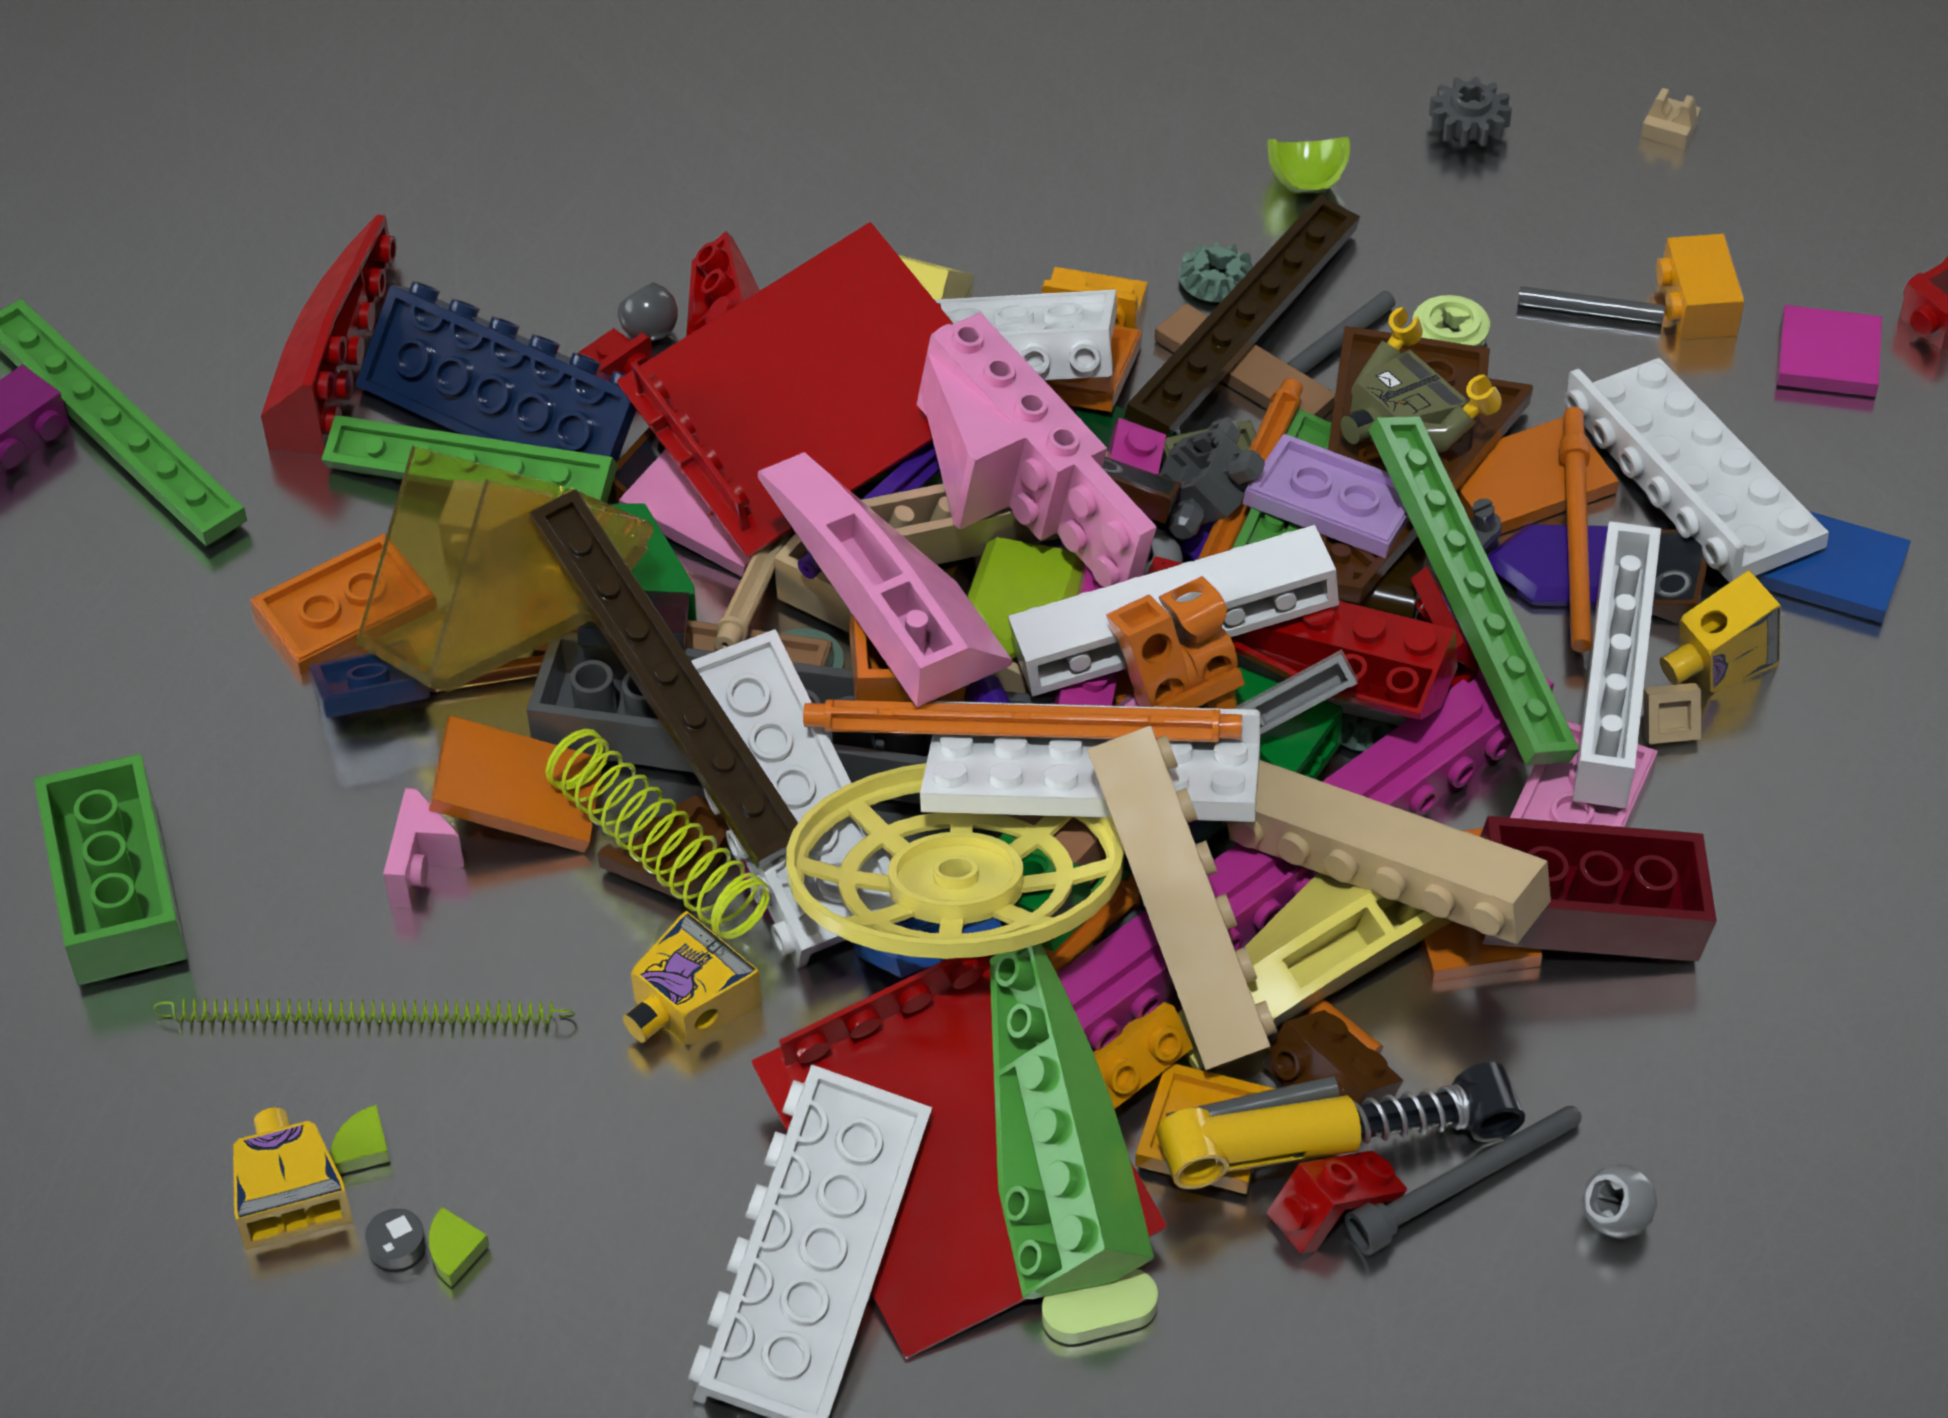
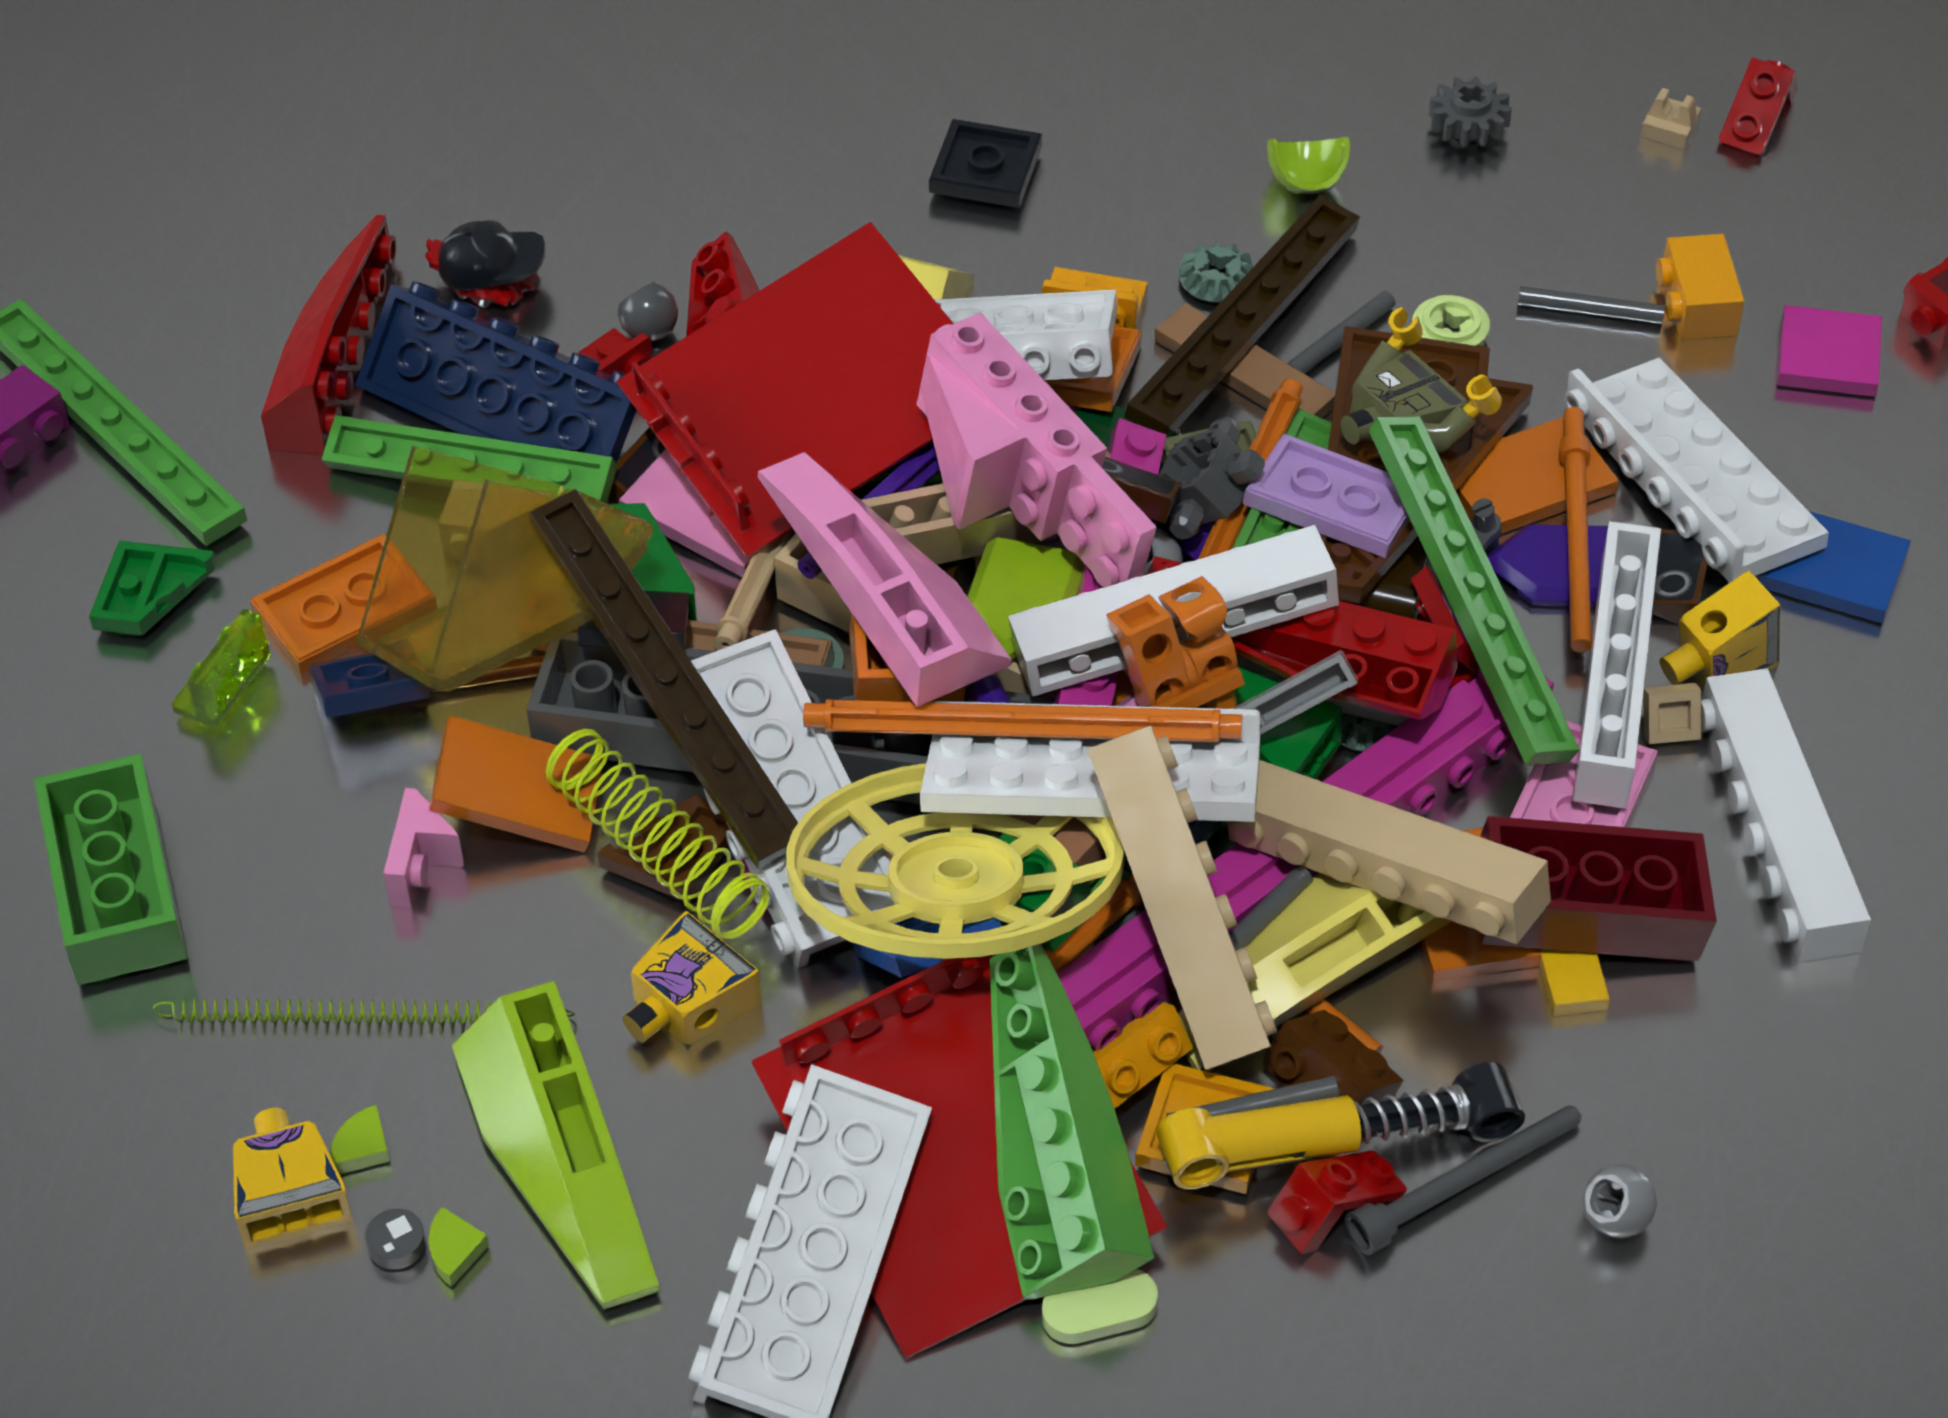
(146, 584): none -> green wing
(225, 671): none -> clear neon green bracket
(487, 262): none -> black hair
(553, 1138): none -> lime wedge
(985, 163): none -> black plate
(1270, 907): none -> dark grey bar
(1573, 982): none -> yellow tile
(1758, 106): none -> red bracket
(1783, 817): none -> white brick

